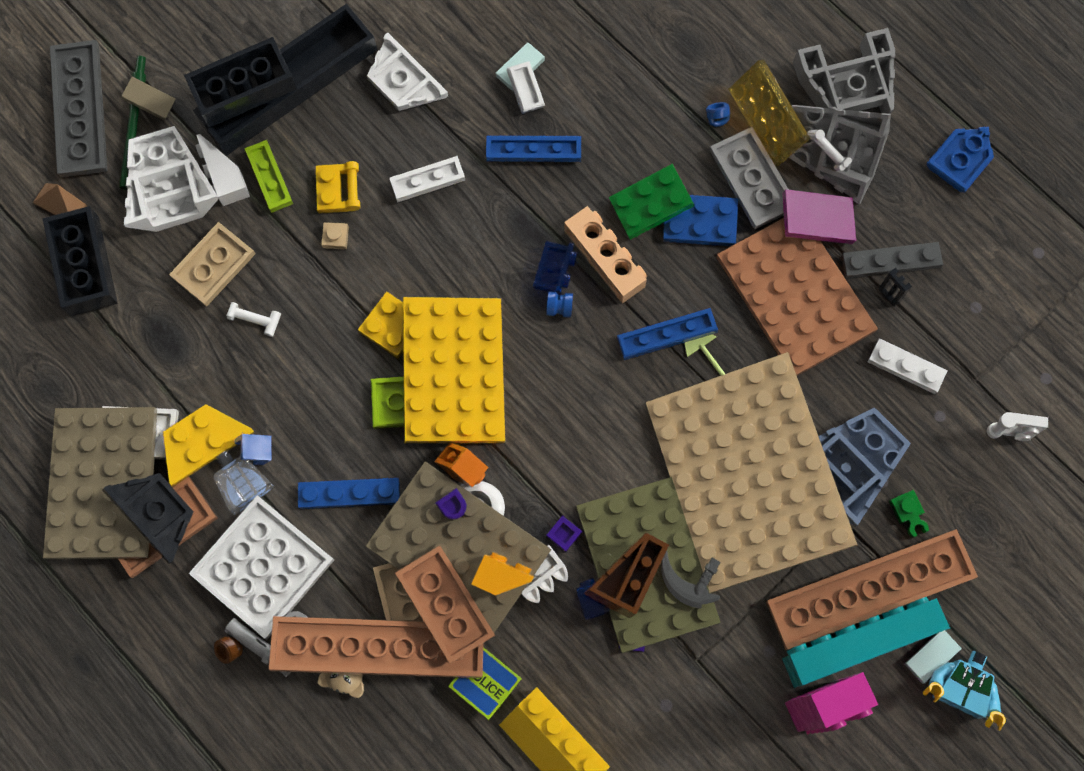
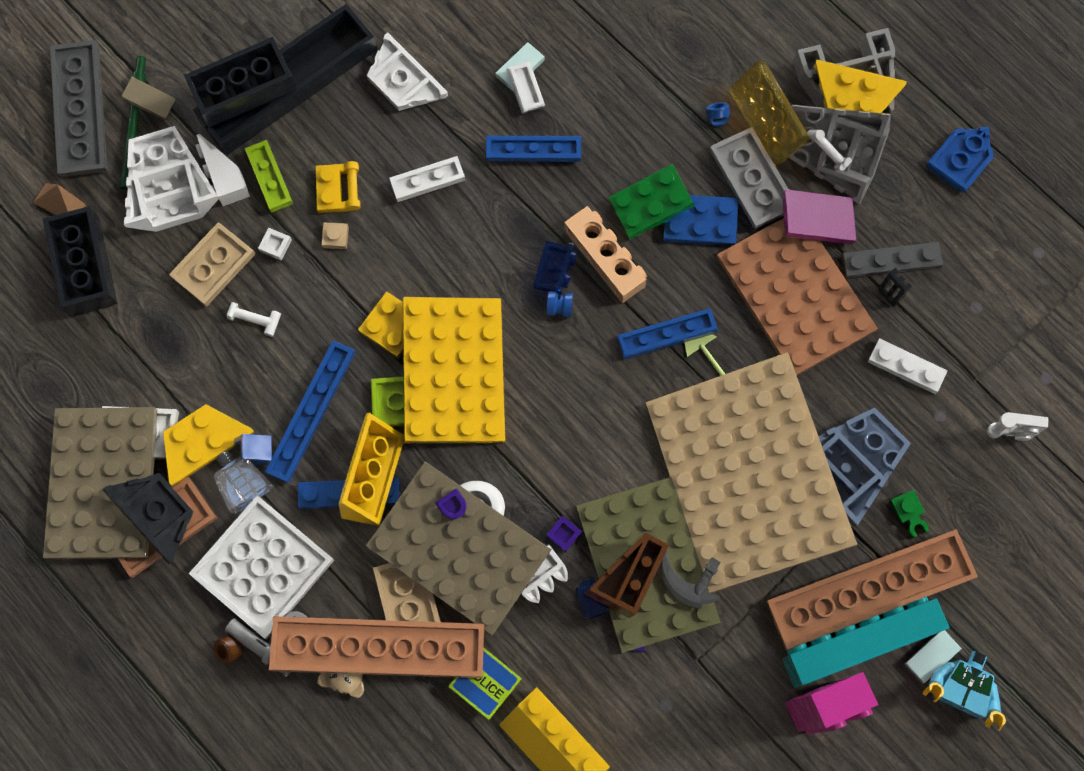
(275, 244): none -> white plate
(310, 412): none -> blue plate
(371, 472): none -> yellow slope
(444, 604): nougat plate -> none
(462, 465): orange brick -> none
(498, 577): light orange slope -> none
(856, 89): none -> yellow wing

